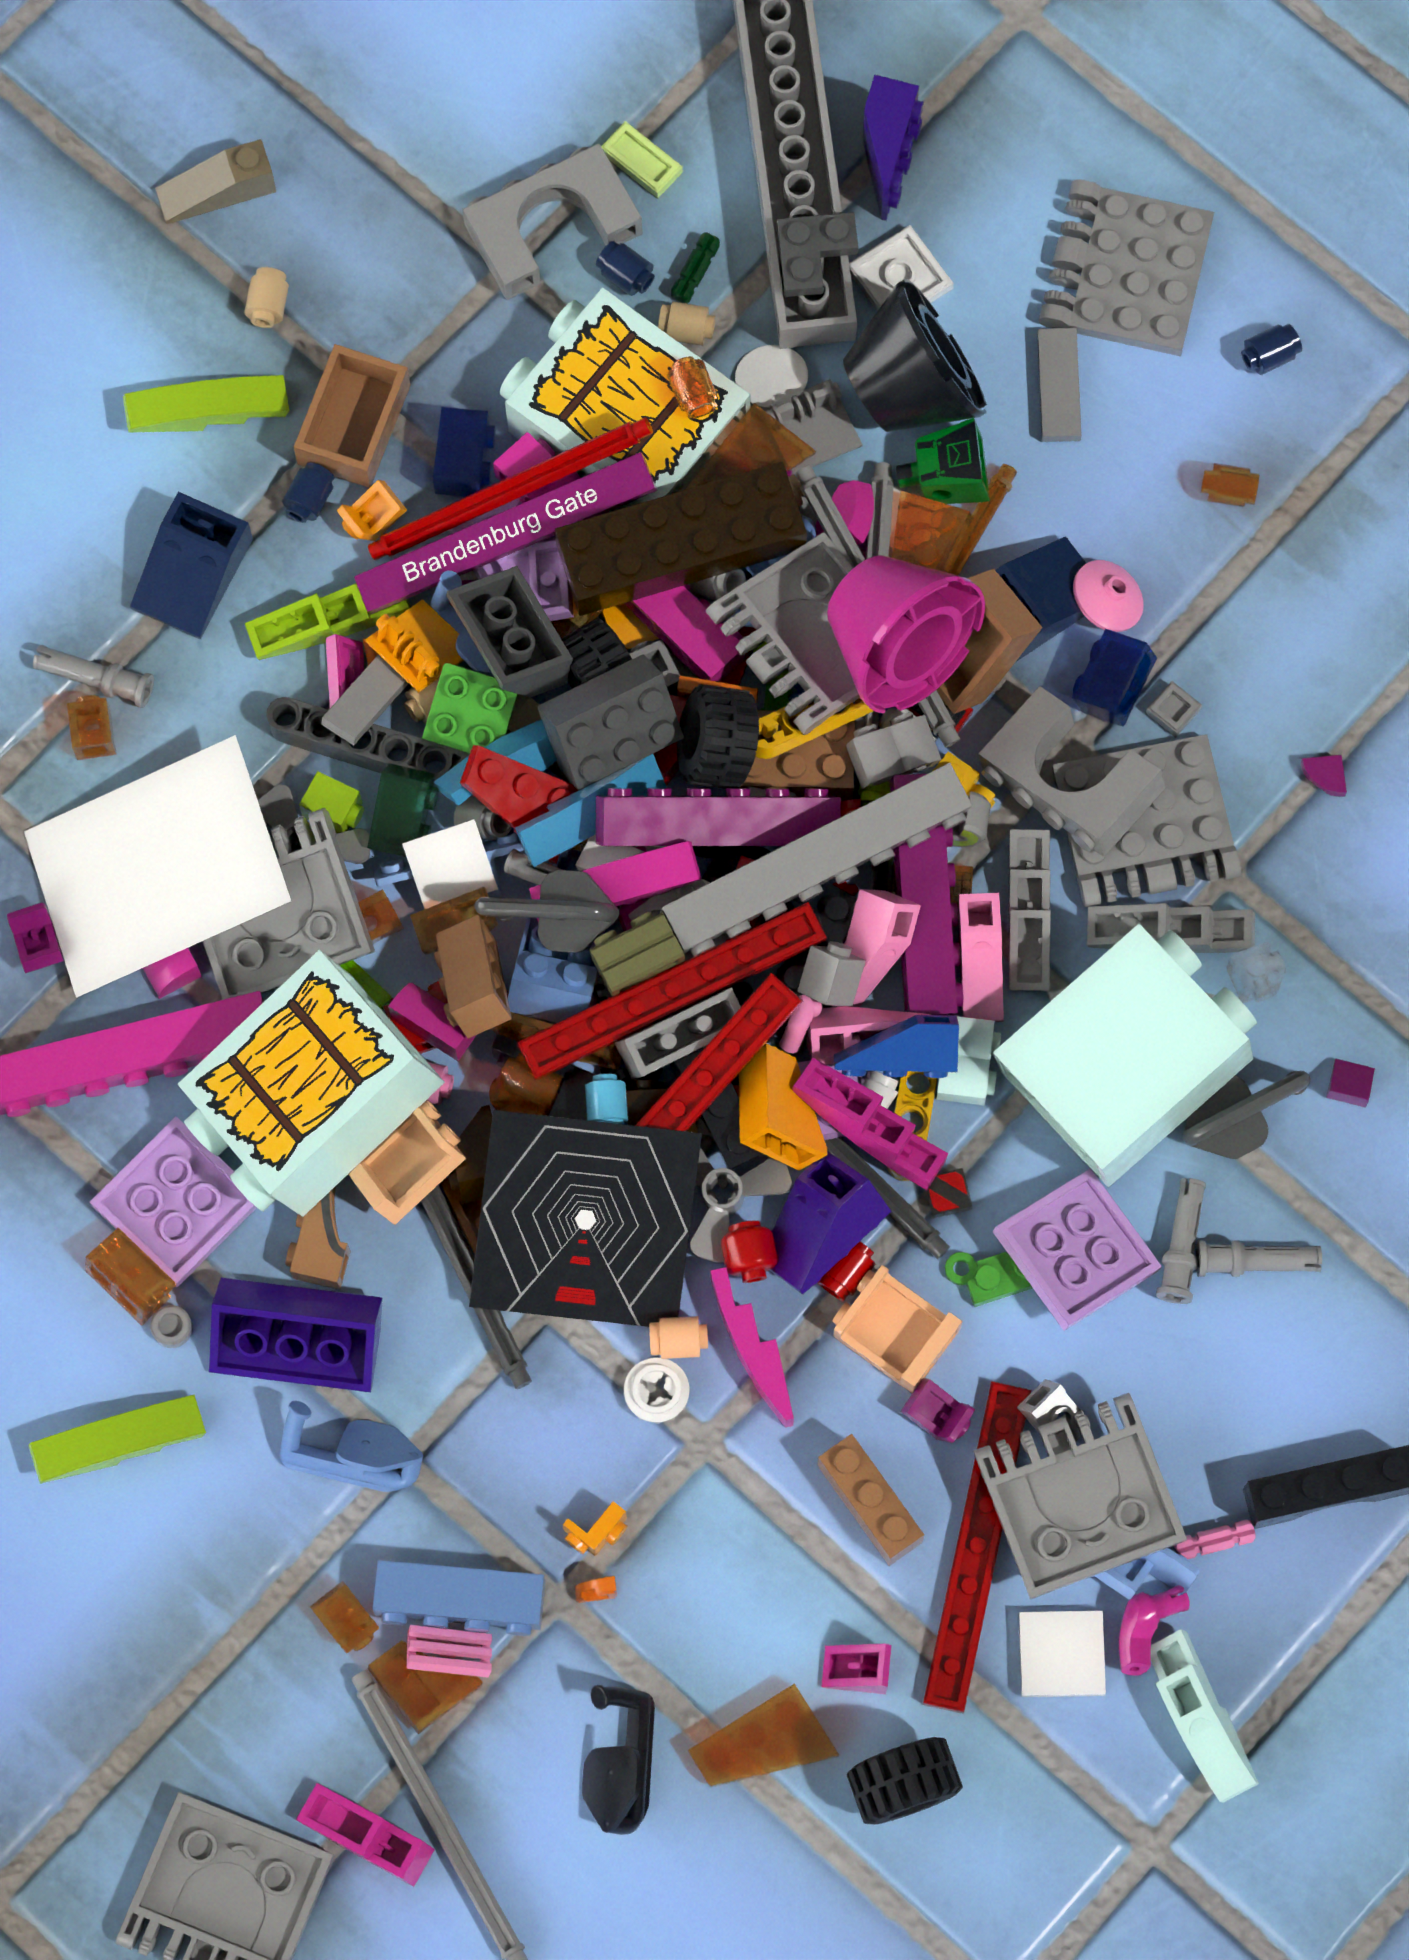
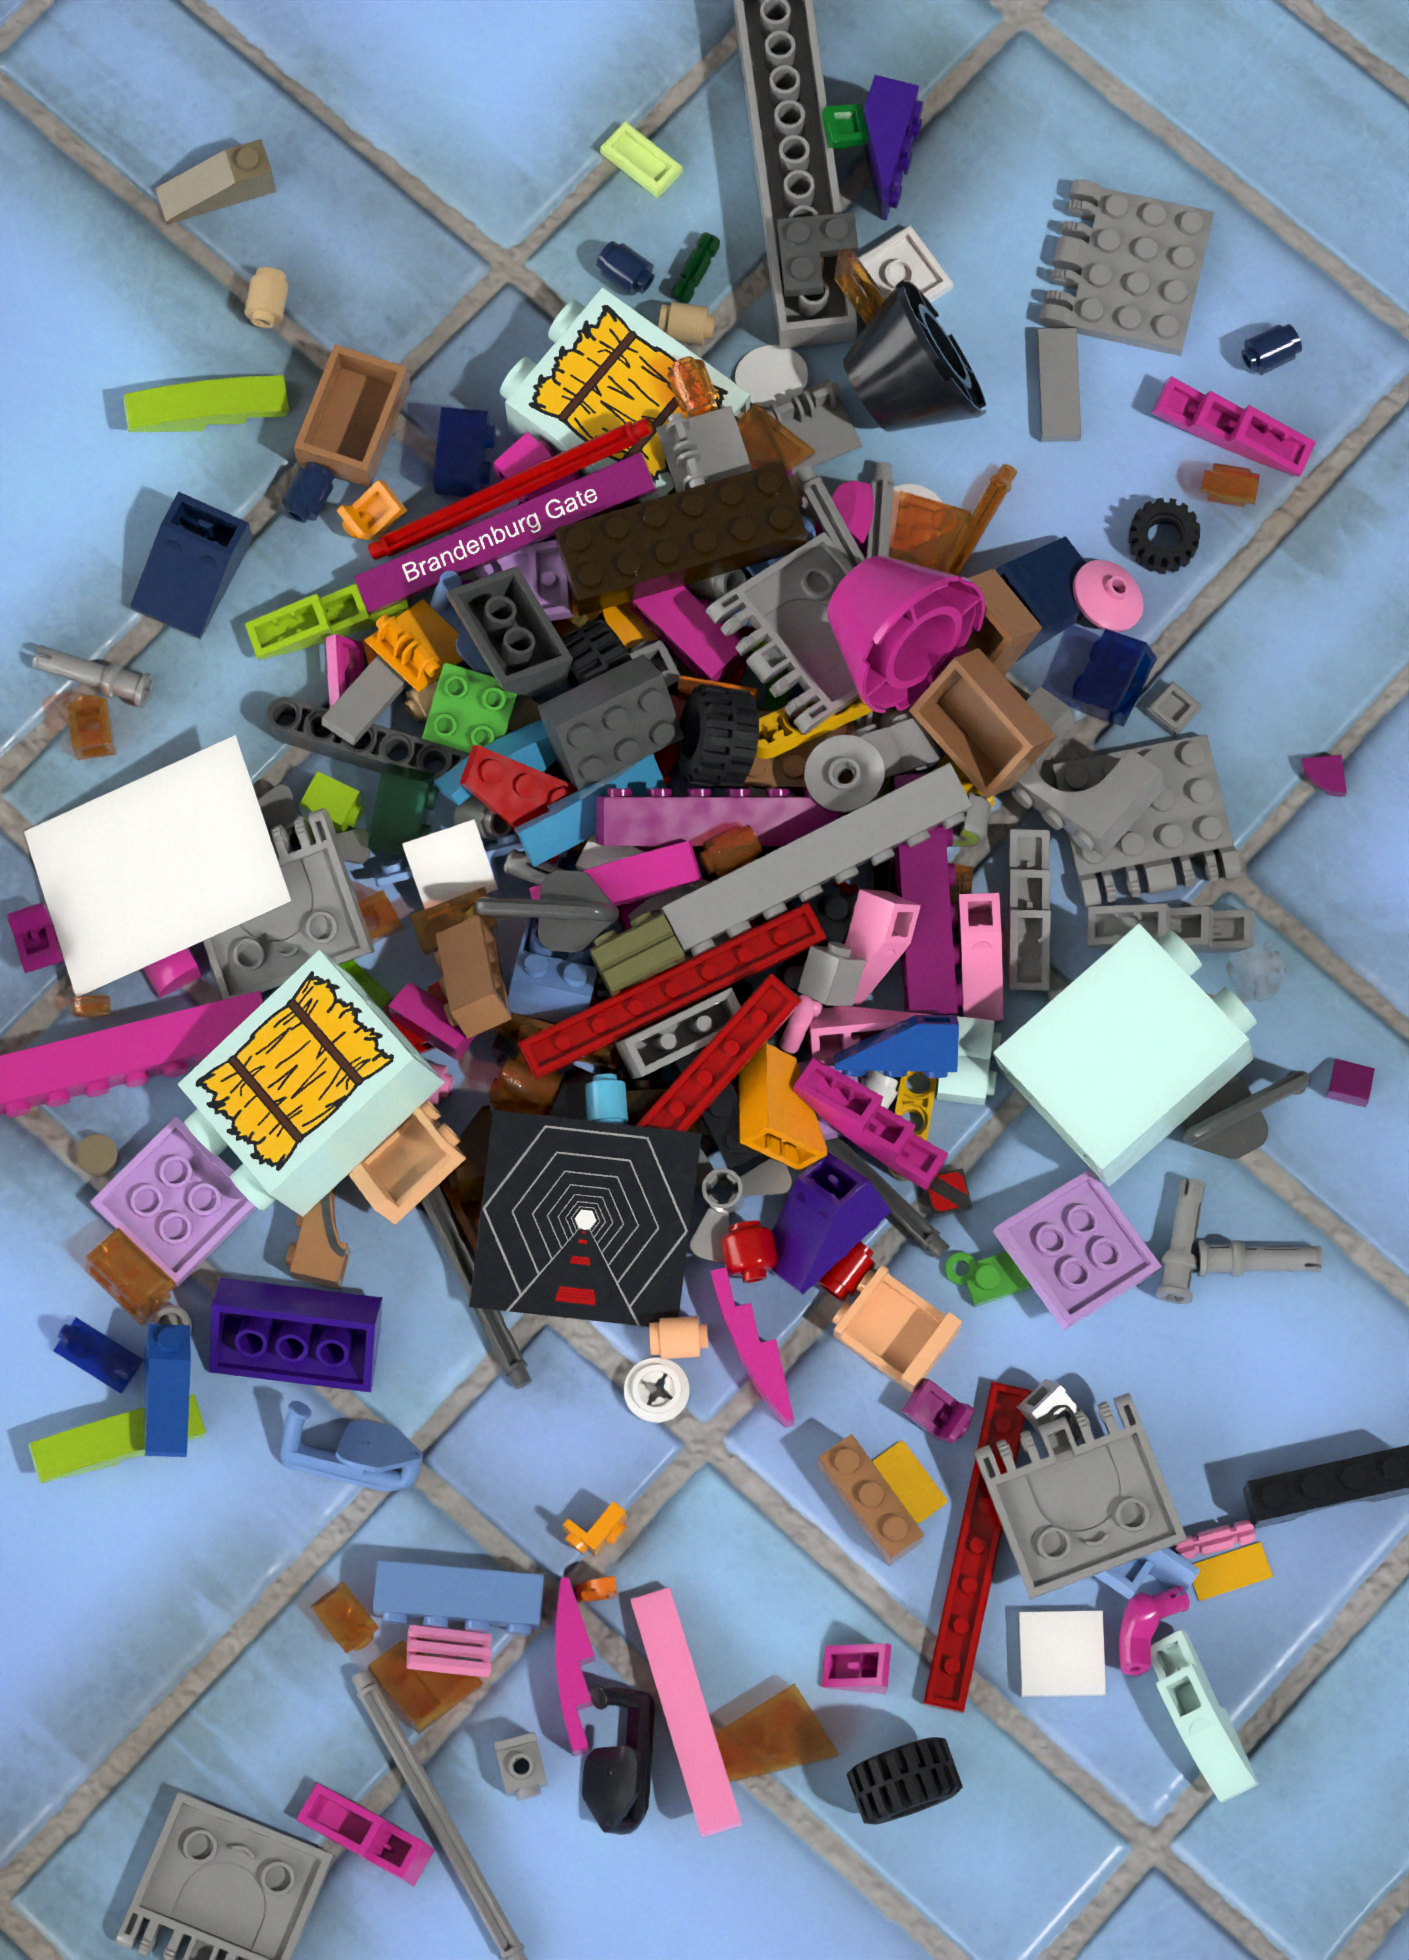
(90, 1006): none -> clear orange tile
(97, 1155): none -> dark tan tile
(97, 1354): none -> clear blue hinge
(166, 1389): none -> blue slope
(521, 1748): none -> light grey brick
(572, 1651): none -> dark pink slope
(583, 180): light grey arch -> none
(686, 1712): none -> bright pink tile
(703, 448): none -> light grey hinge
(730, 850): none -> clear orange brick
(839, 756): none -> light grey dish
(845, 126): none -> green tile
(858, 285): none -> clear orange tile
(910, 1481): none -> yellow sticker
(949, 465): green torso -> none
(982, 723): none -> medium nougat piece
(1170, 514): none -> black tyre
(1231, 1571): none -> yellow sticker
(1233, 428): none -> dark pink slope

